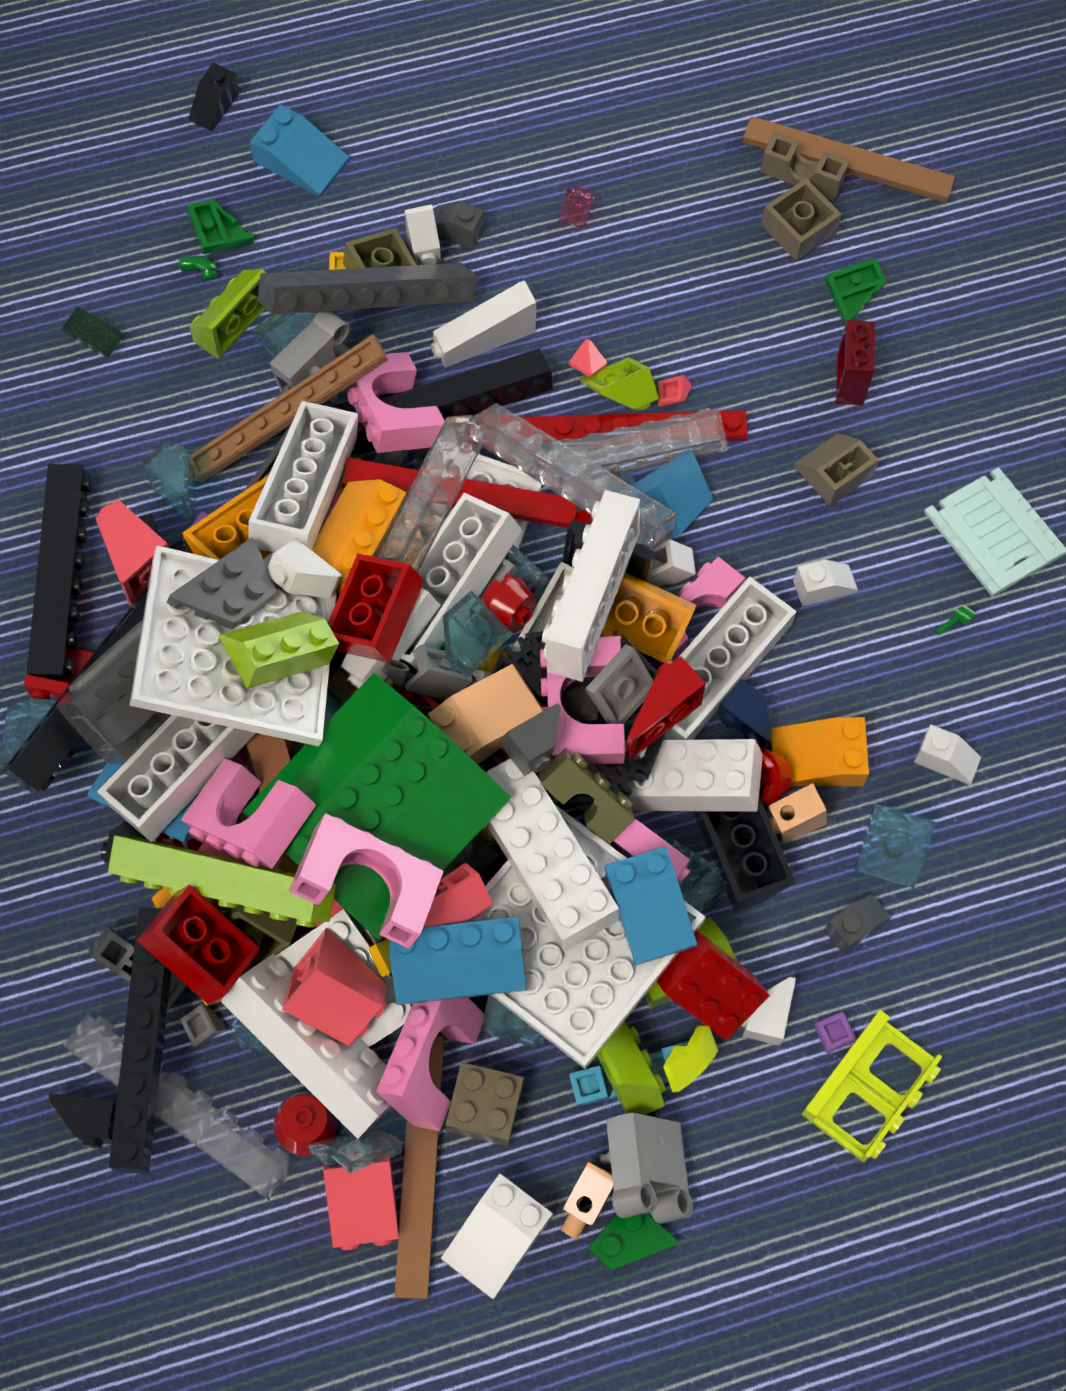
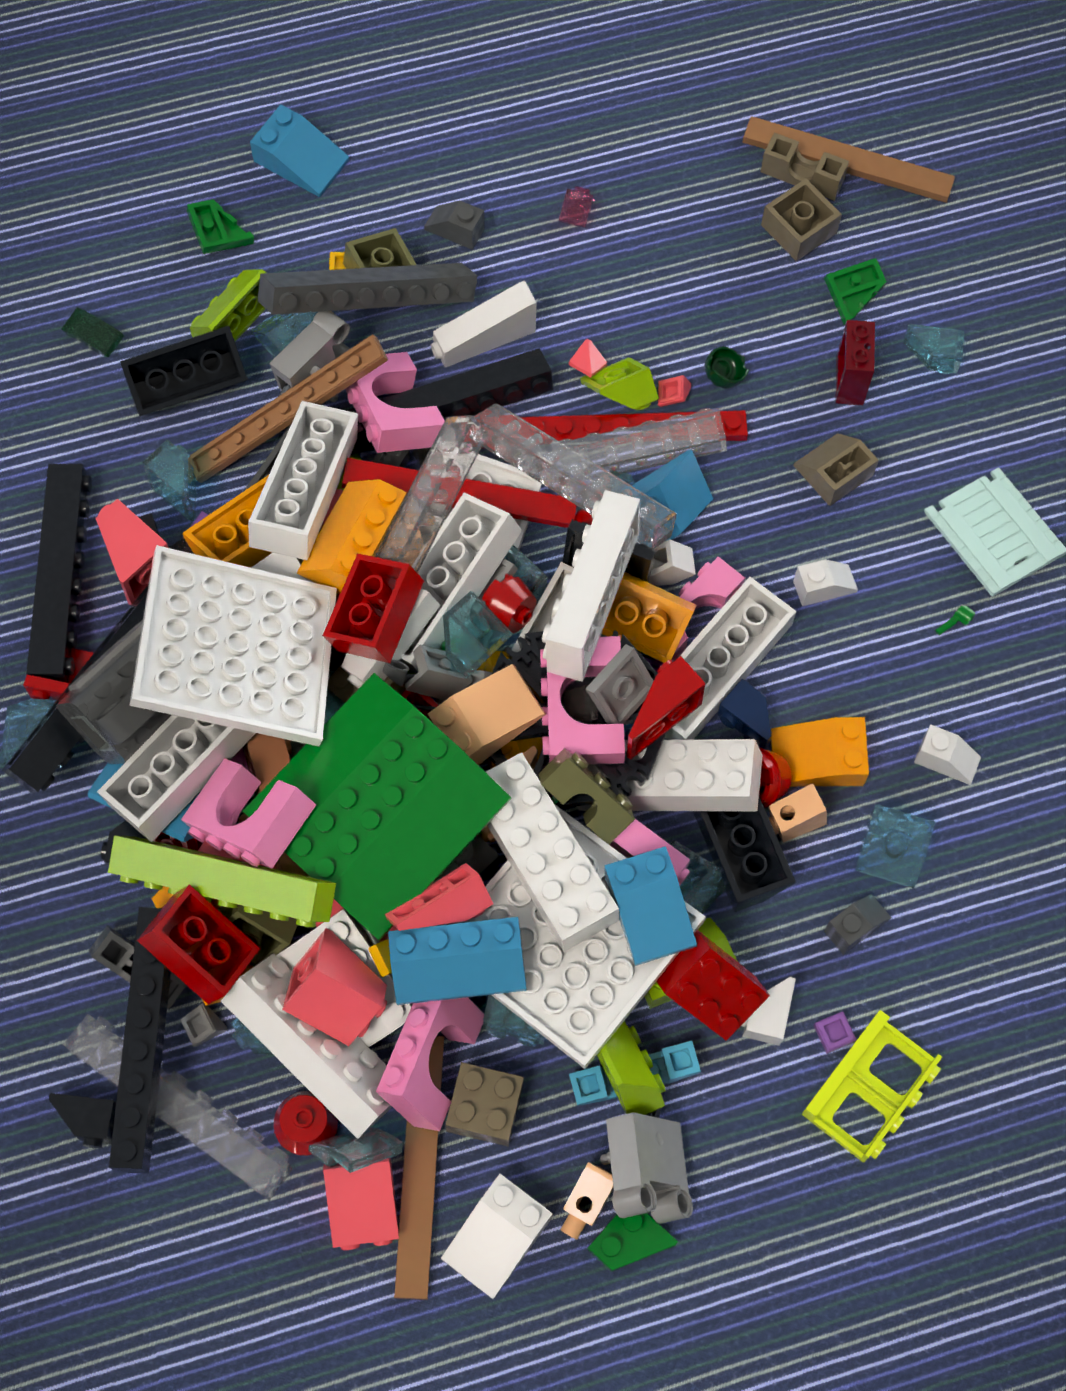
(183, 370): none -> black slope
(199, 263): green arm -> none
(214, 96): black slope -> none
(229, 588): dark grey wing -> none
(280, 648): lime slope -> none
(303, 571): white slope -> none
(409, 879): bright pink arch -> none
(422, 235): white slope -> none
(533, 741): dark grey slope -> none
(689, 1061): neon yellow slope -> none
(725, 367): none -> dark green hair
(936, 347): none -> clear light blue slope

